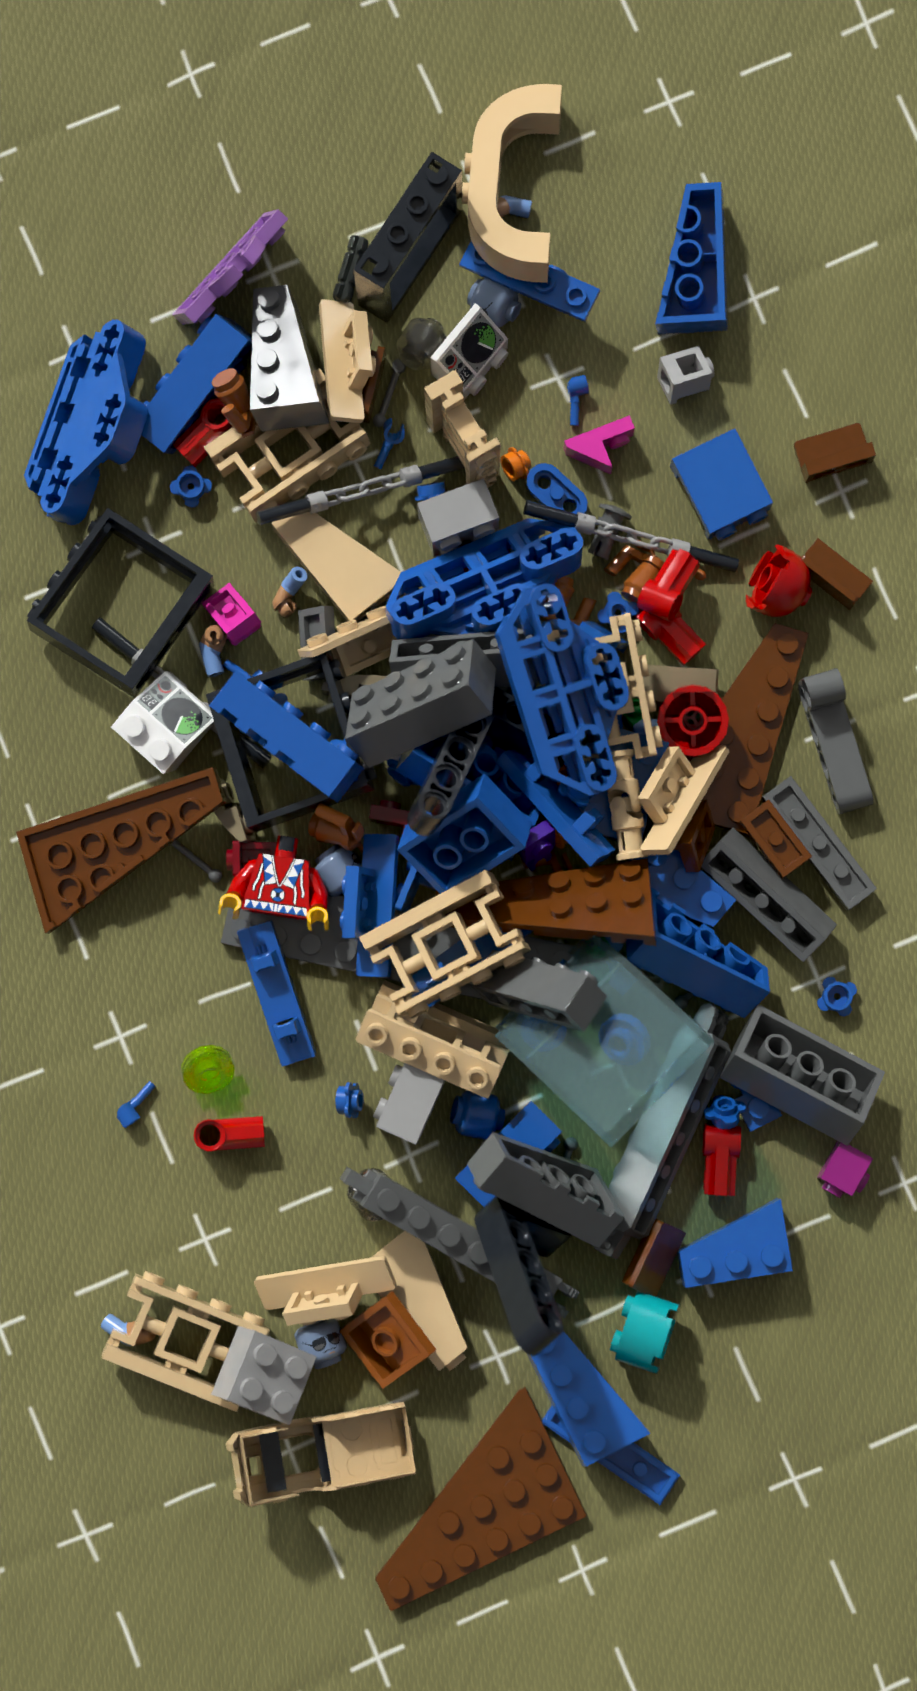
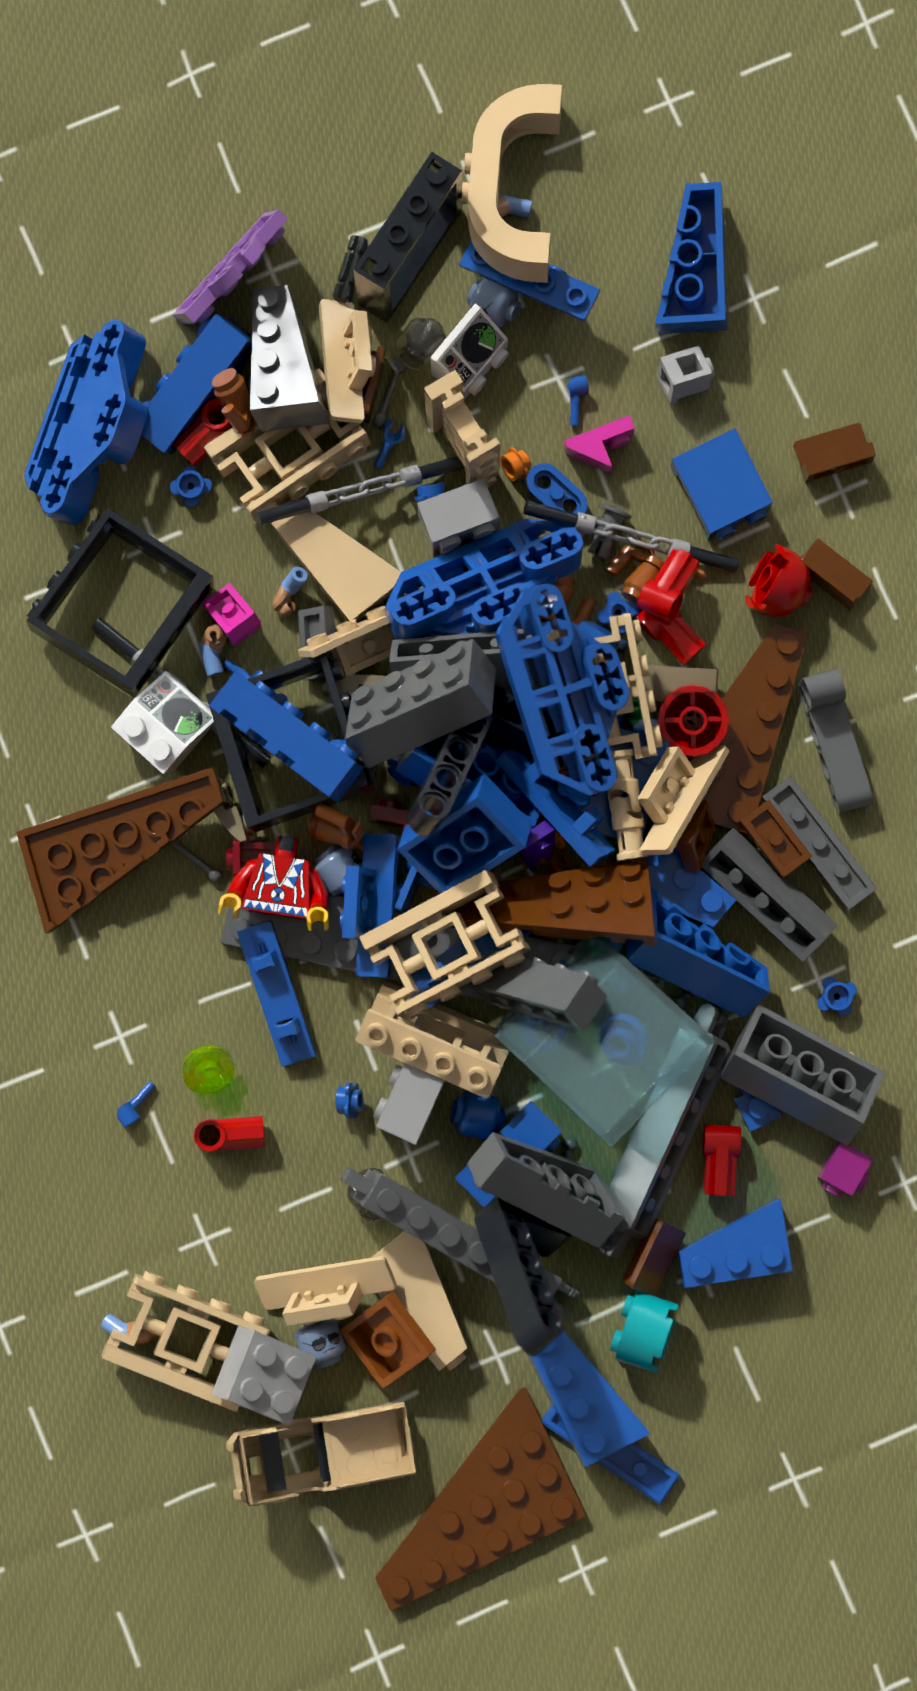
(724, 1112): blue plate -> none

